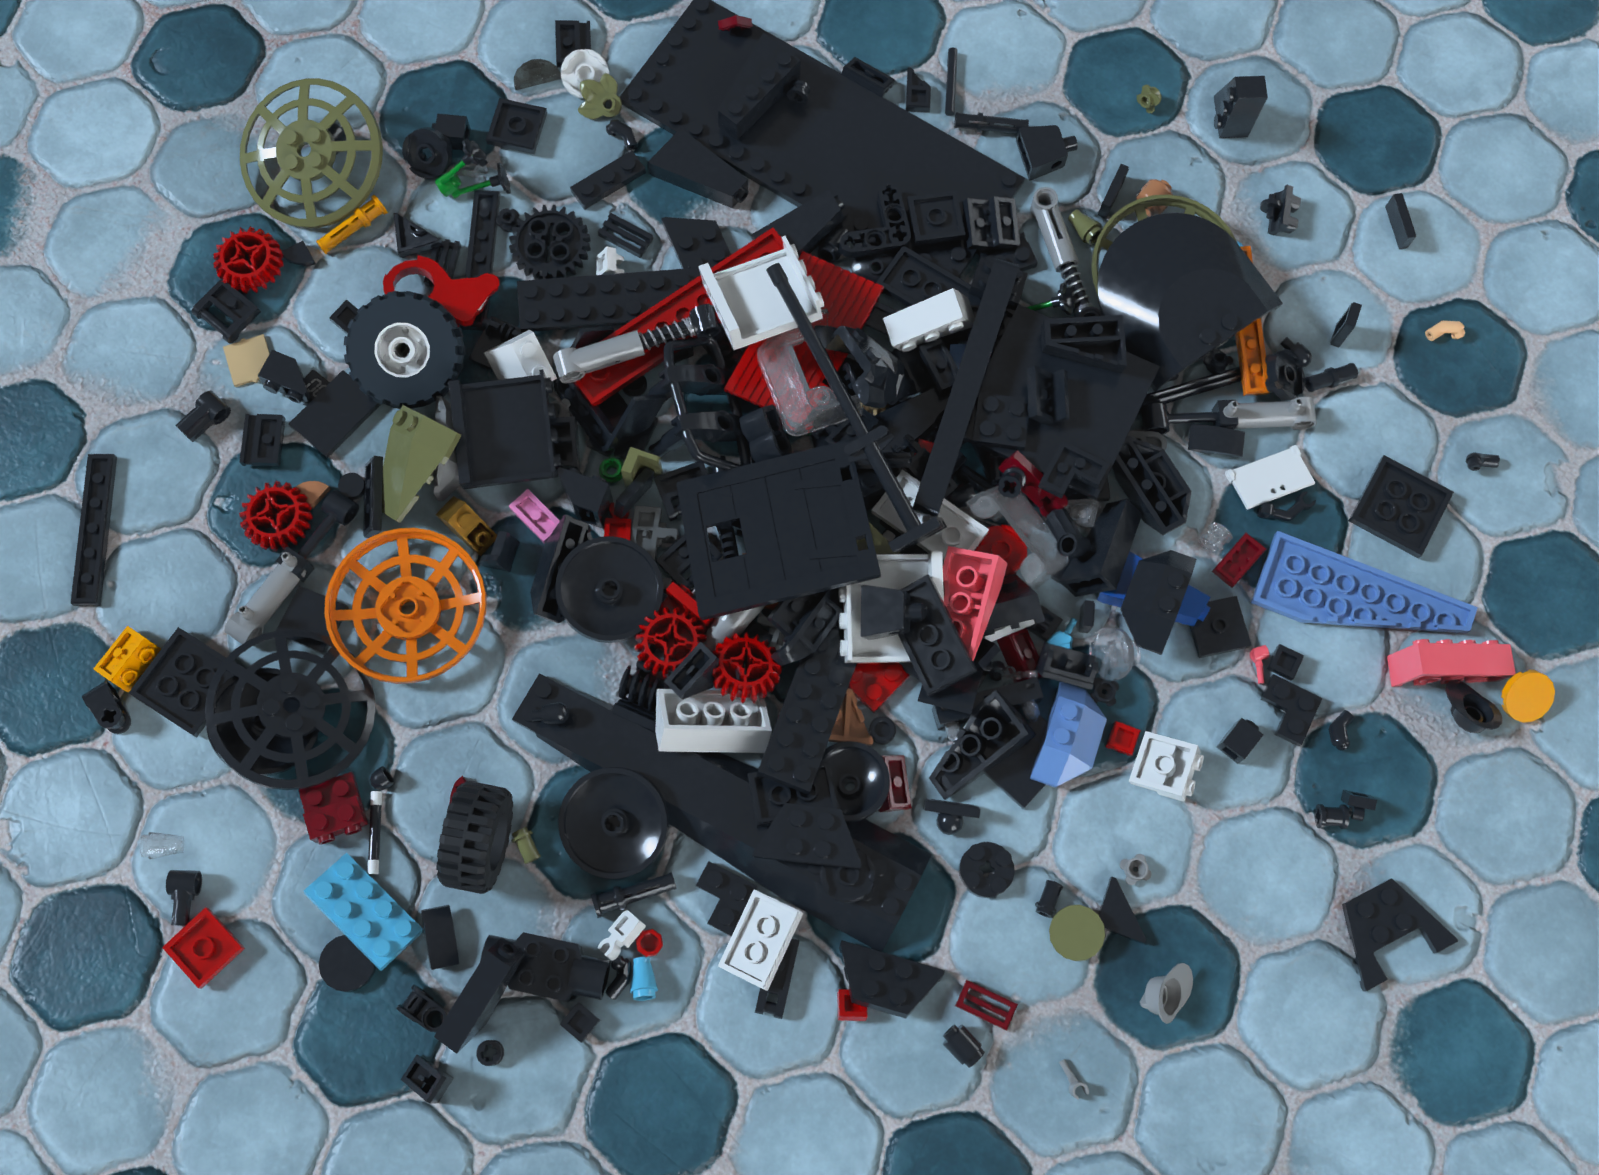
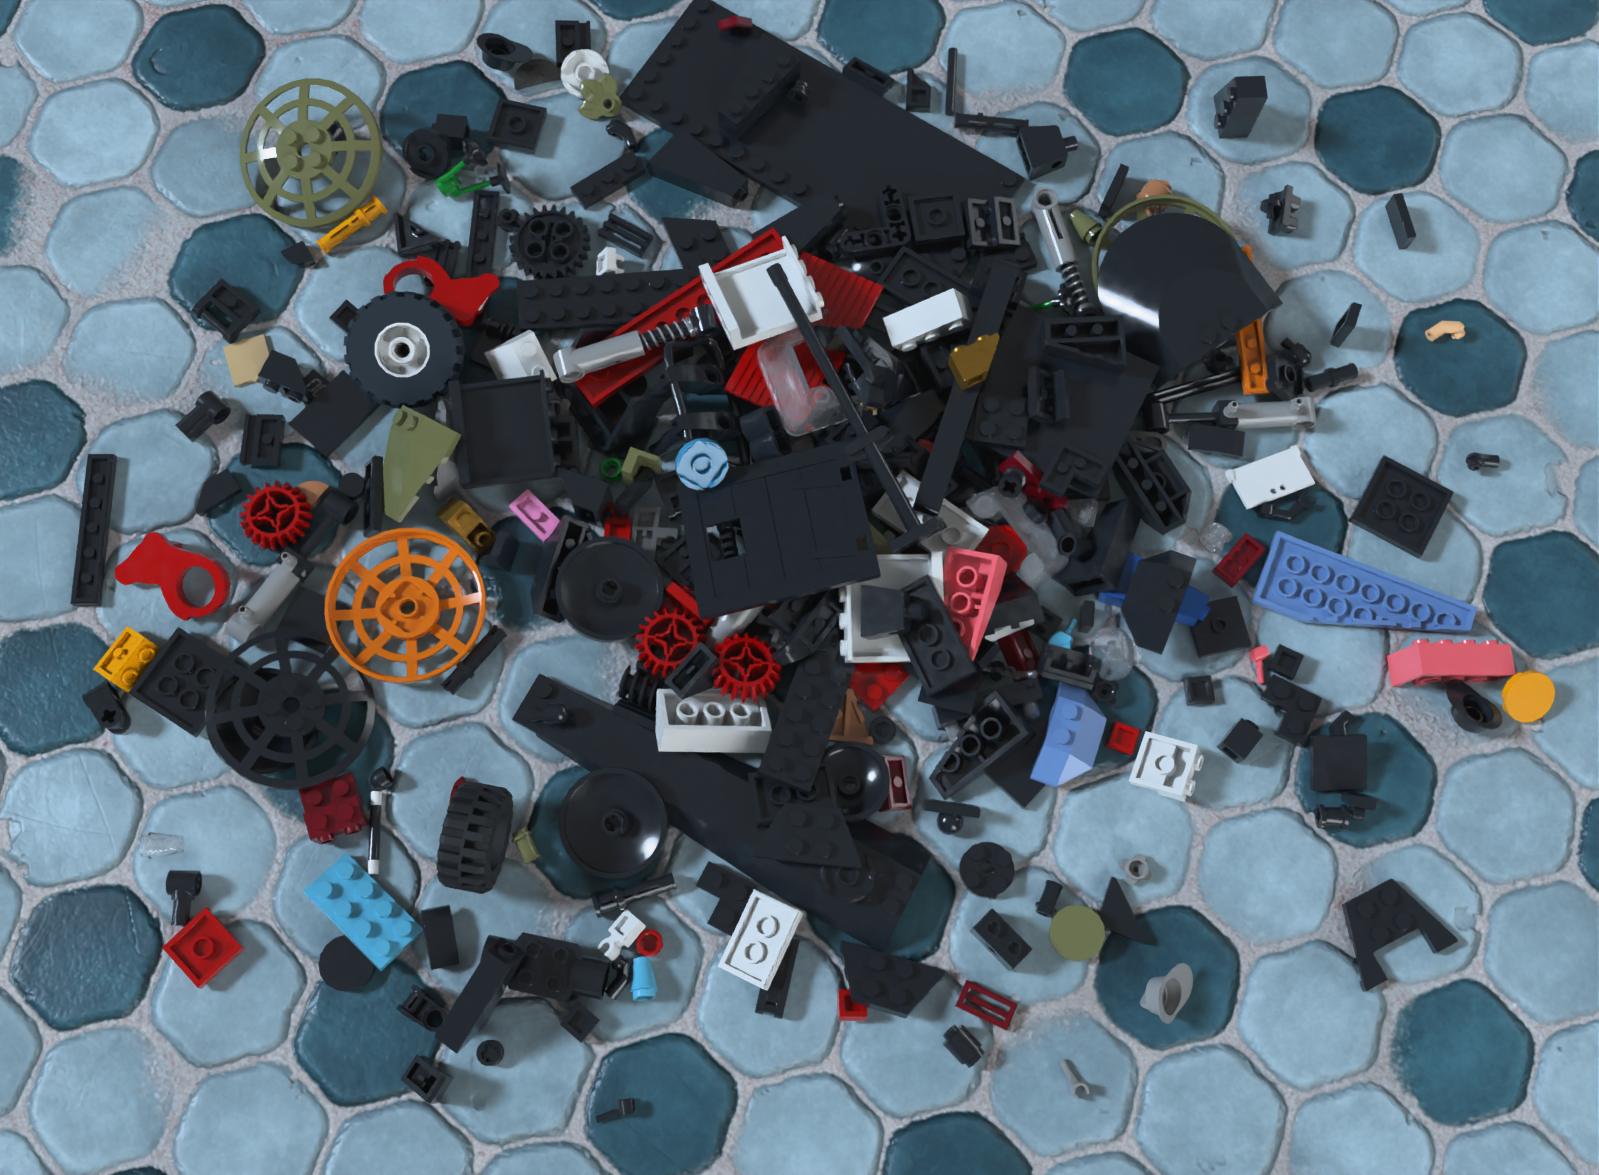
(166, 564): none -> red animal
(217, 491): none -> black tile
(261, 250): red gear -> none
(473, 660): none -> black pin
(501, 52): none -> black piece
(626, 1107): none -> black hand
(701, 464): none -> dark azure tile
(972, 362): none -> pearl gold slope
(1000, 940): none -> black brick
(1035, 511): none -> black tile
(1149, 98): olive plate -> none
(1198, 690): none -> black tile
(1338, 762): none -> black tile

